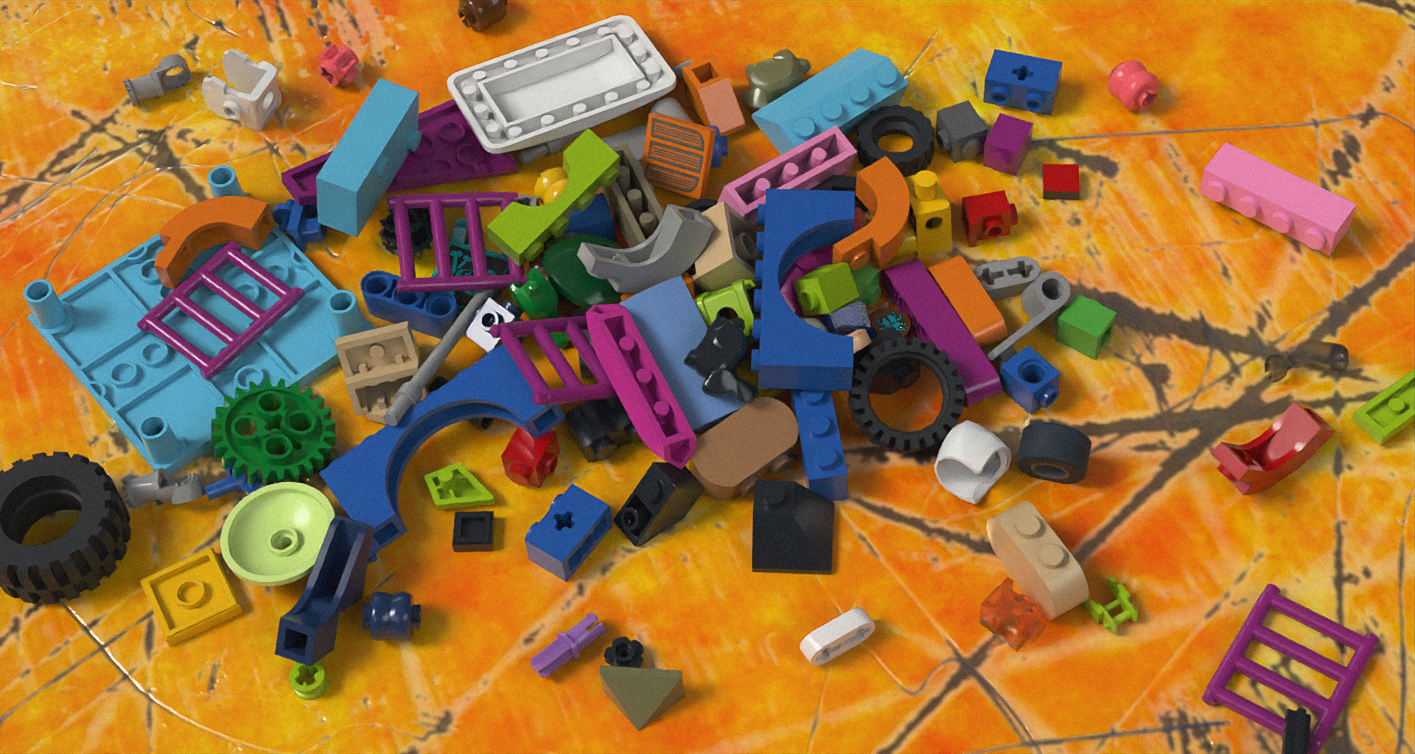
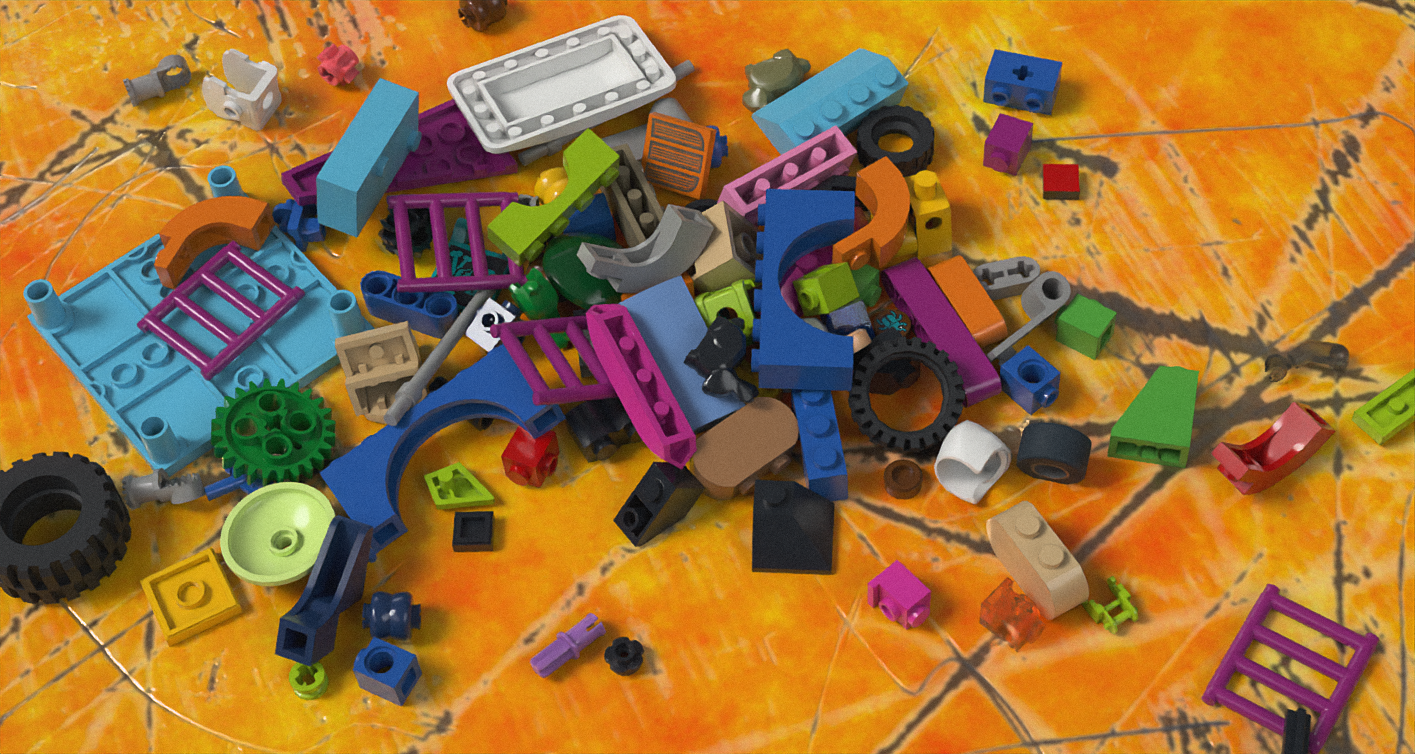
(394, 684): none -> blue brick
(568, 532): blue brick -> none
(642, 692): olive slope -> none
(712, 96): orange slope -> none
(837, 636): white beam -> none
(900, 595): none -> dark pink brick
(903, 479): none -> reddish brown tile
(960, 131): dark grey brick -> none
(987, 216): red brick -> none
(1133, 85): coral piece -> none
(1158, 420): none -> bright green slope
(1277, 198): bright pink brick -> none

